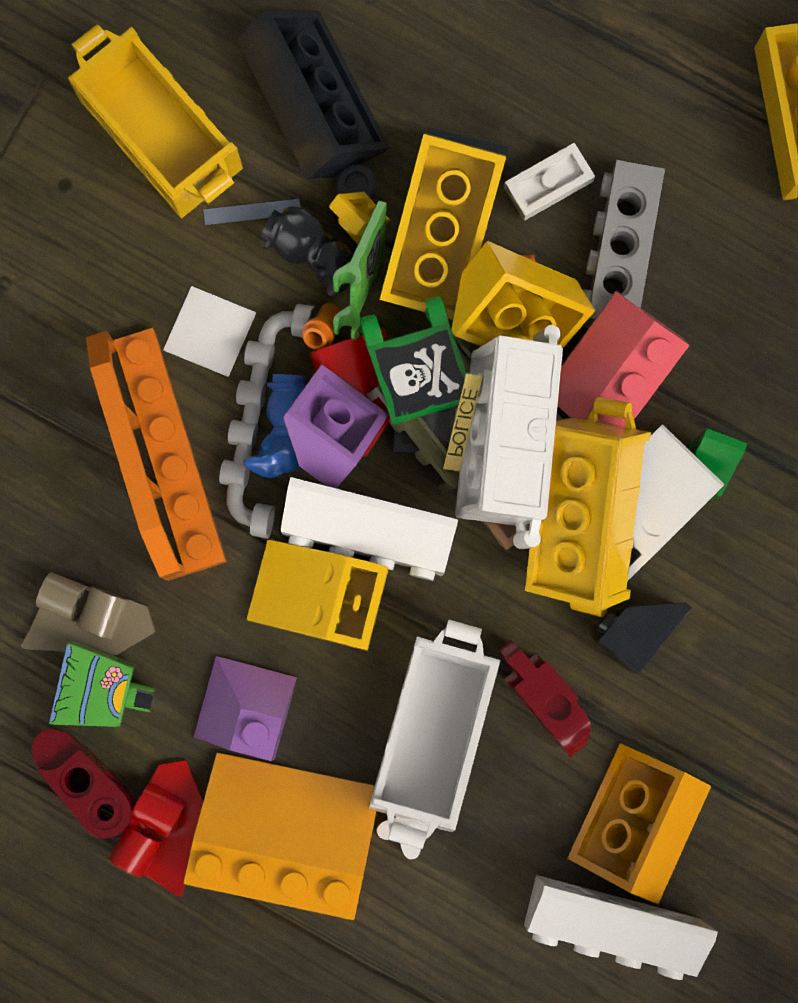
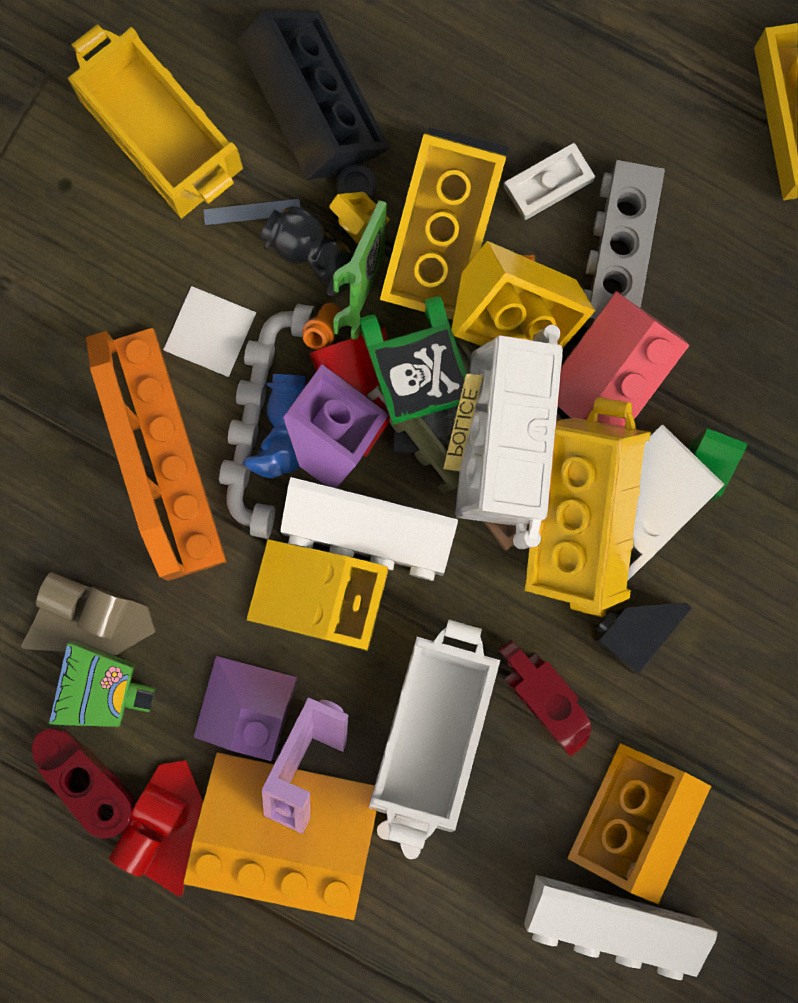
(283, 800): none -> lavender panel

